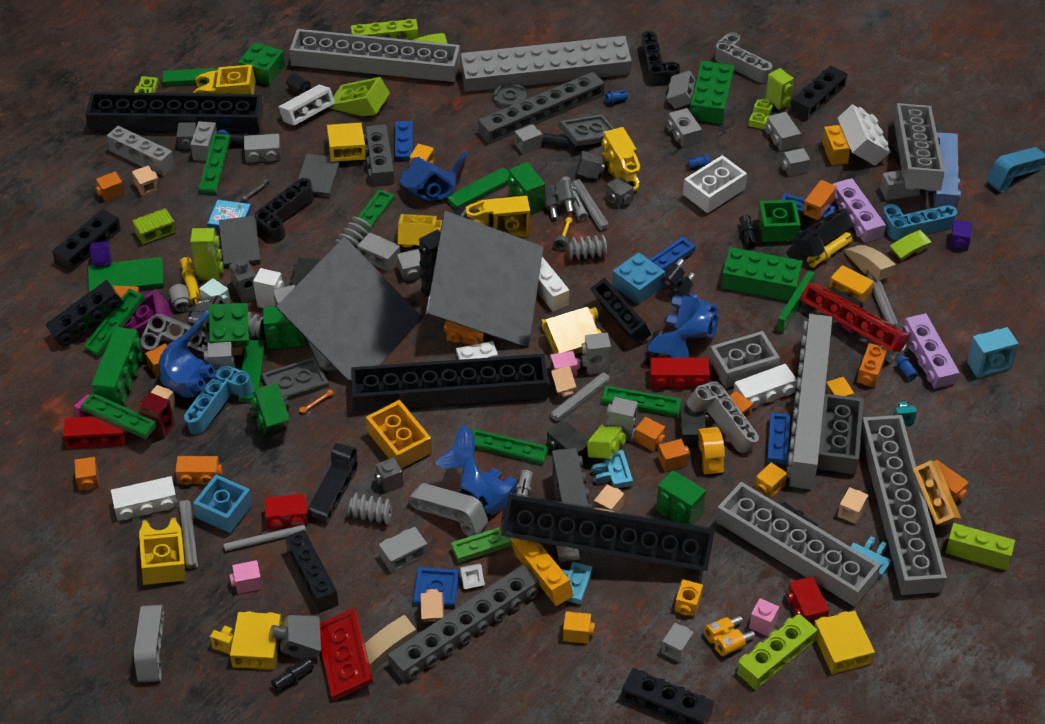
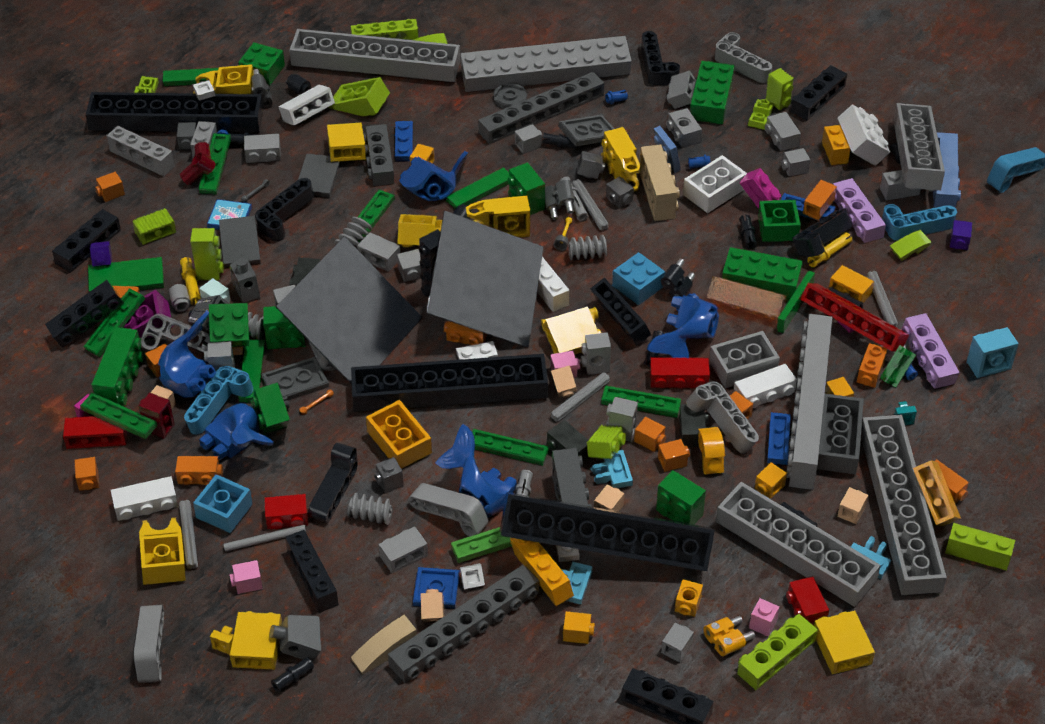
(145, 180): light nougat brick -> none
(200, 164): none -> dark red piece
(203, 90): none -> white plate
(233, 431): none -> blue hips
(260, 87): none -> dark grey piece
(264, 284): white brick -> none
(345, 654): red plate -> none
(658, 182): none -> tan brick
(668, 146): none -> medium blue plate
(670, 255): blue plate -> none
(746, 296): none -> clear orange brick
(759, 187): none -> dark pink brick
(871, 261): tan slope -> none
(898, 366): none -> green hinge

